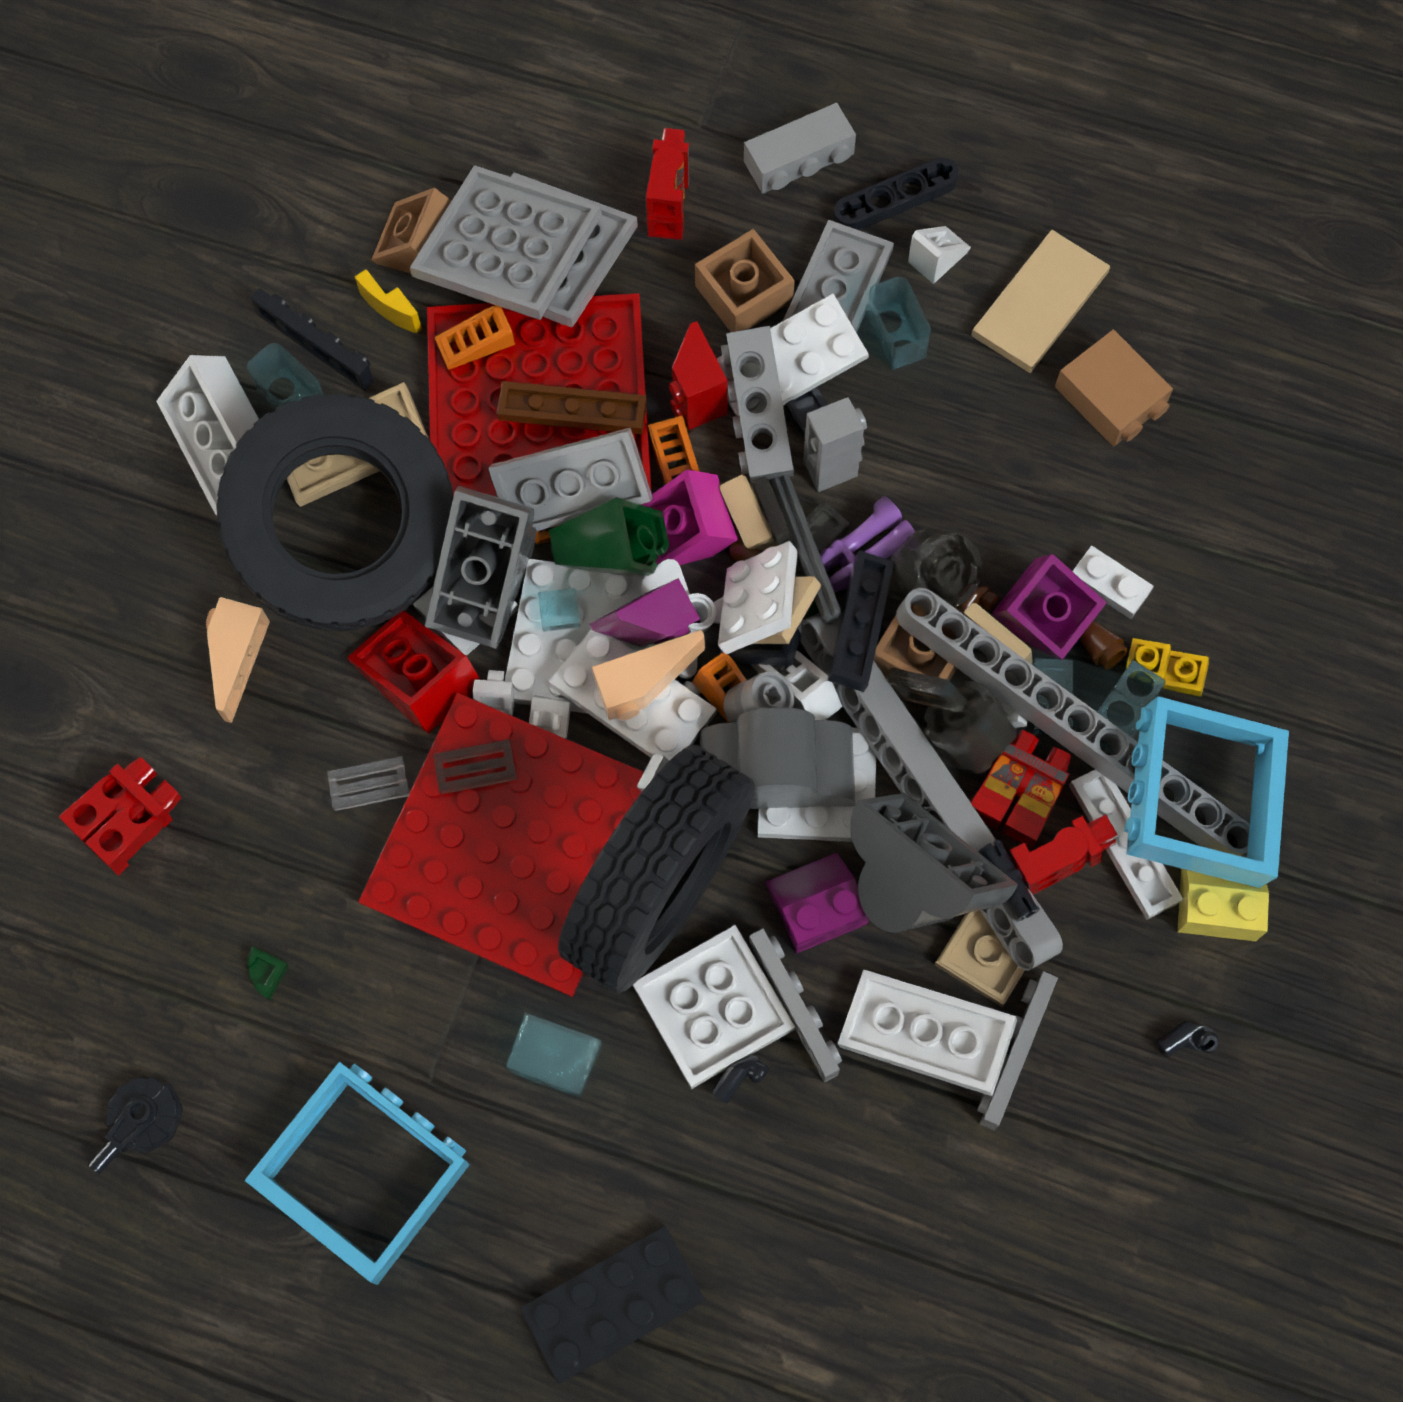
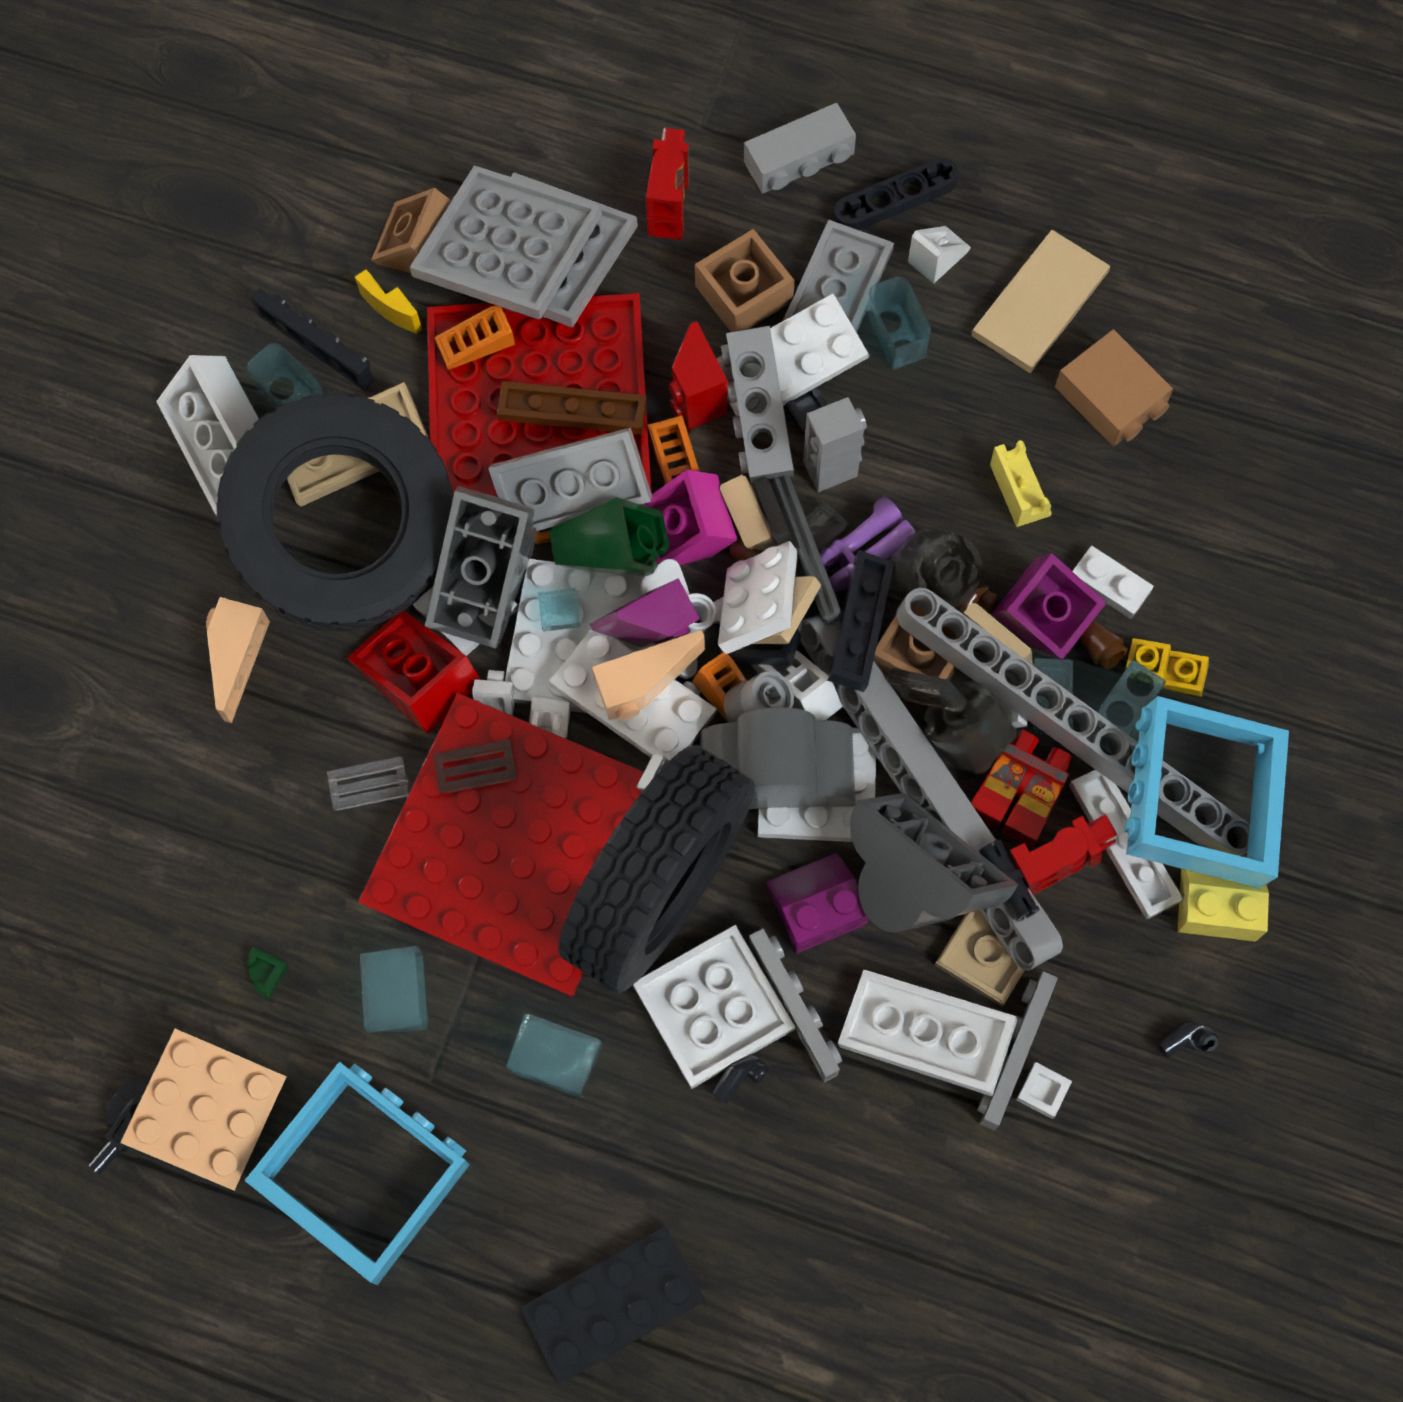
(120, 814): red hips -> none
(203, 1109): none -> light nougat plate
(393, 991): none -> clear light blue piece
(1019, 484): none -> light yellow hinge
(1044, 1090): none -> white plate

